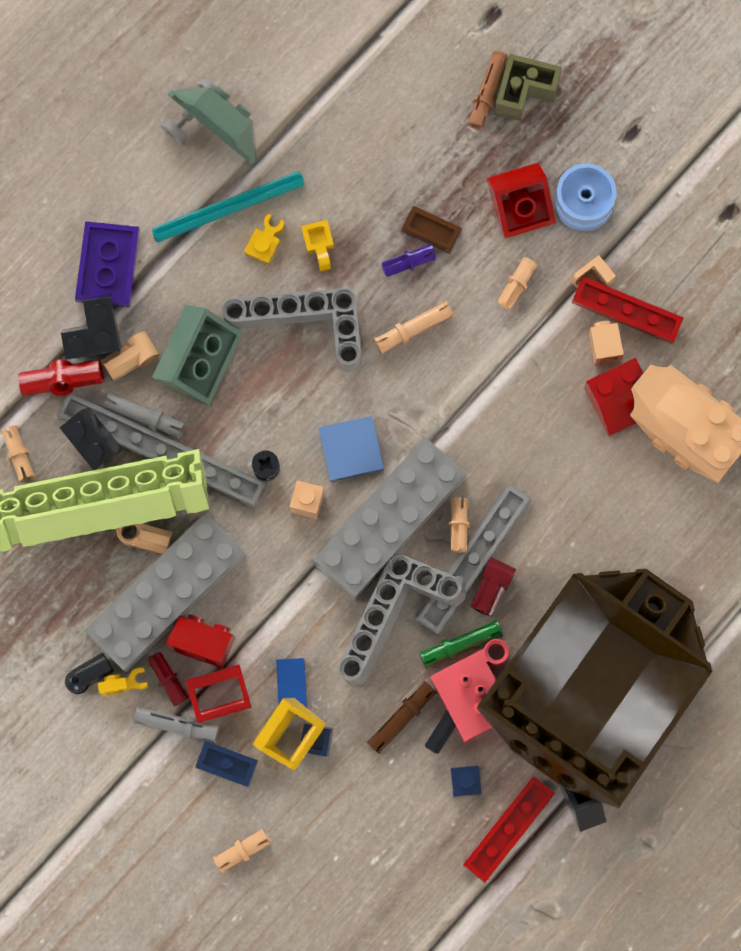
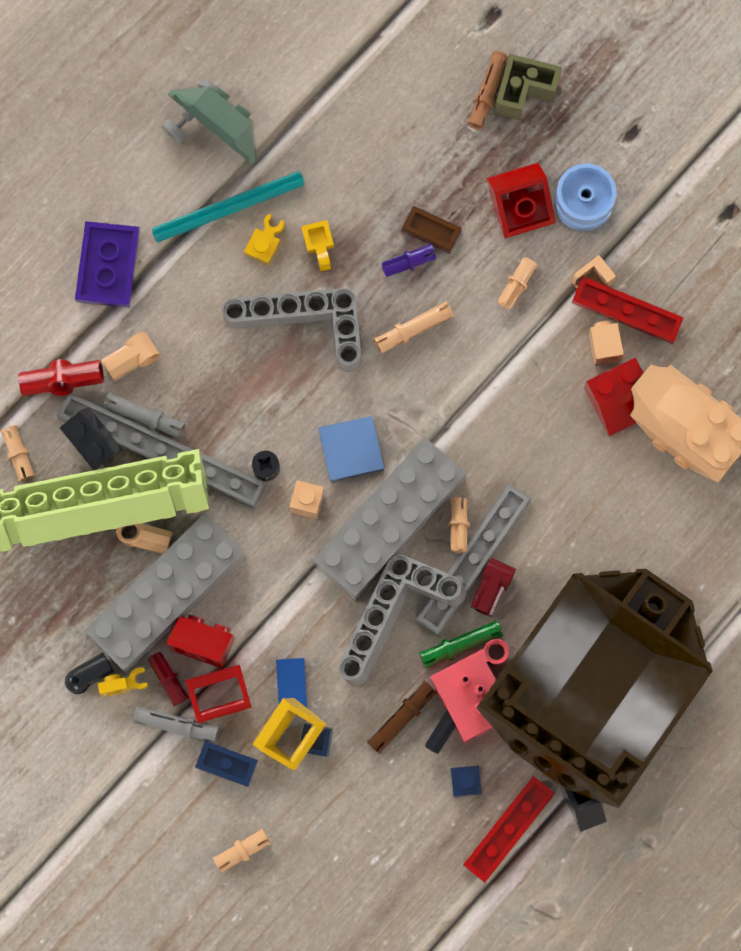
(98, 335): black brick -> none
(197, 354): sand green slope -> none

